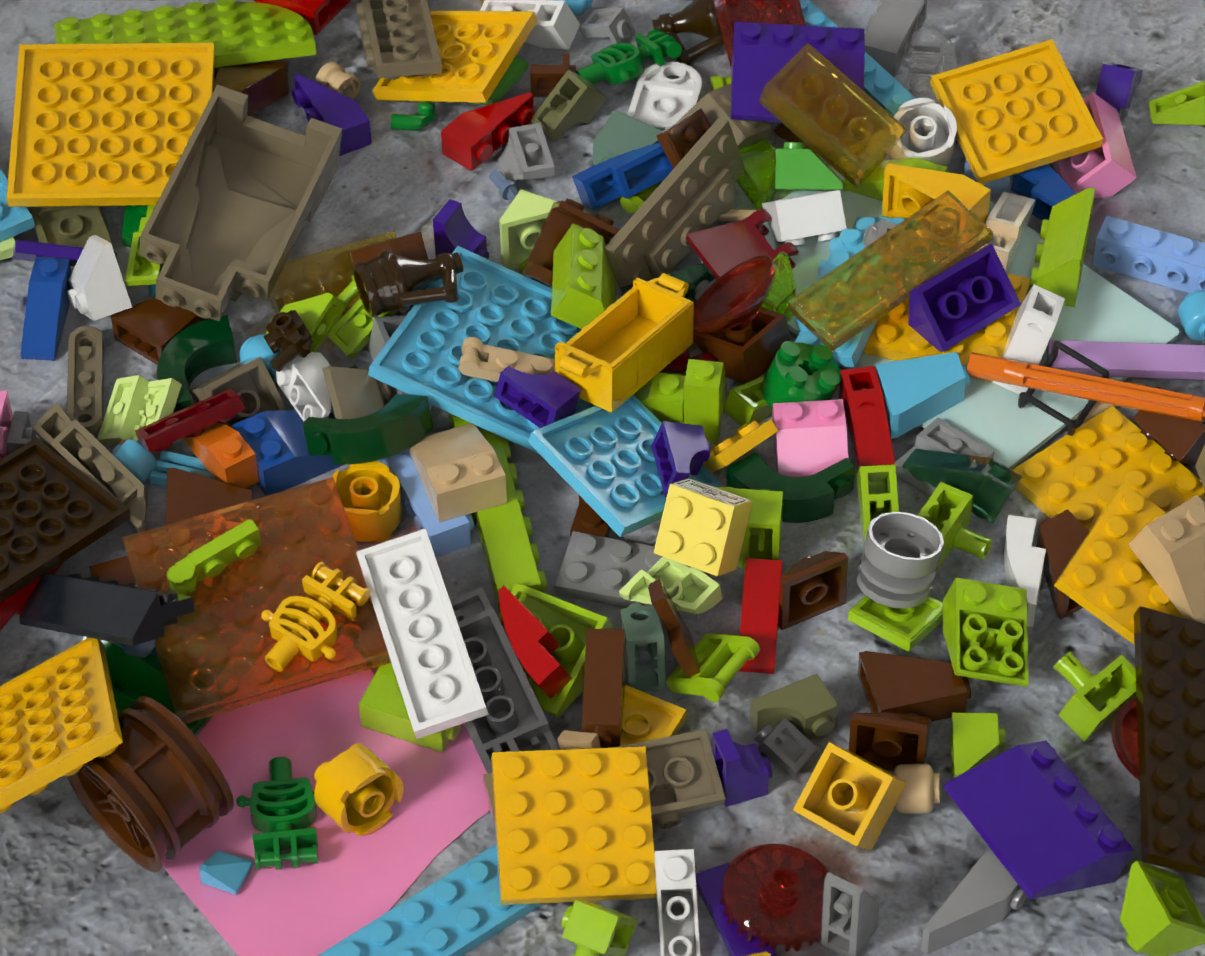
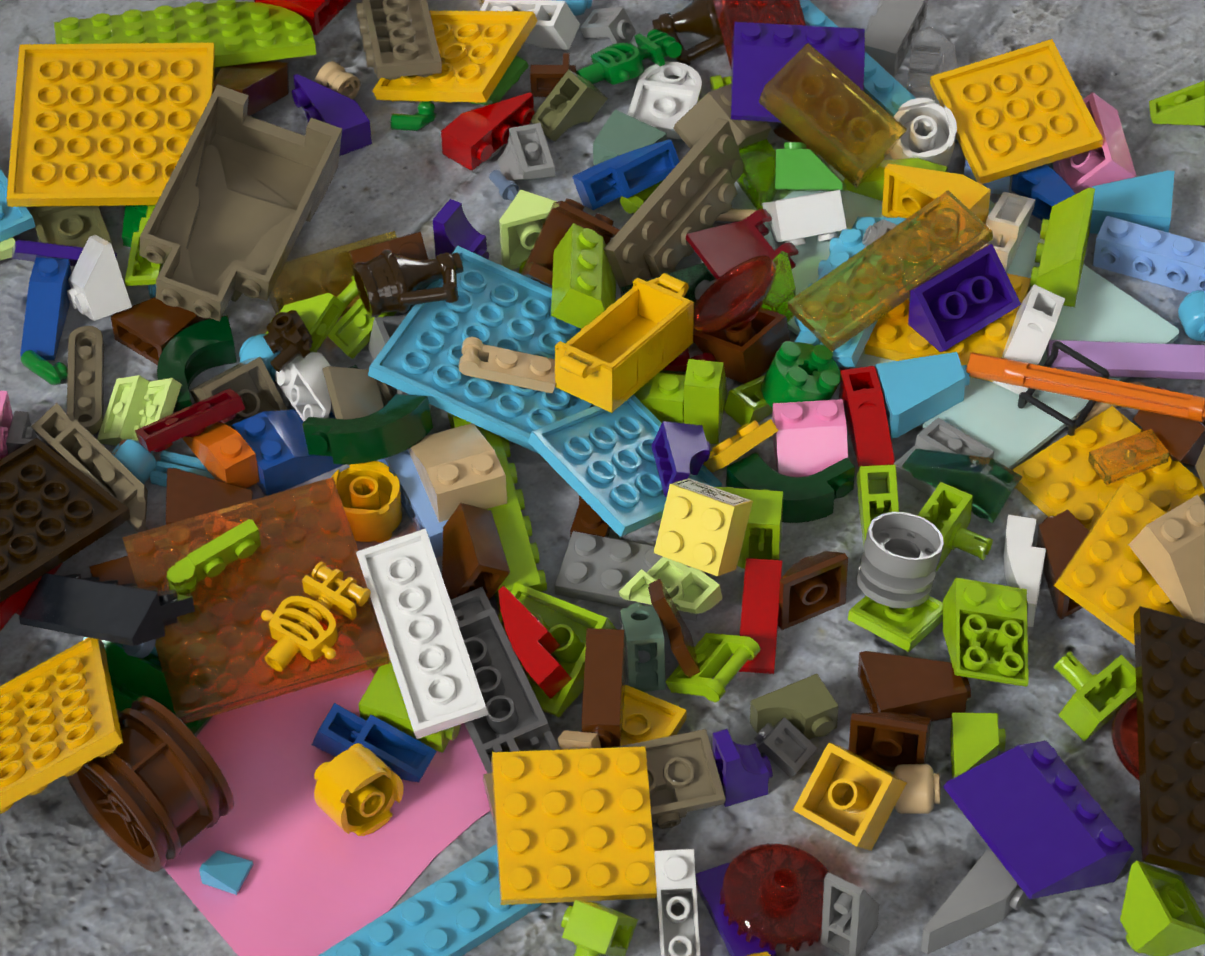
(50, 373): none -> green arm
(283, 812): green torso -> none
(395, 748): none -> blue slope
(472, 552): none -> reddish brown slope
(537, 397): dark purple arch -> none
(683, 136): reddish brown tile -> none
(1118, 84): dark purple arch -> none
(1128, 456): none -> clear yellow plate
(1136, 200): none -> medium azure slope

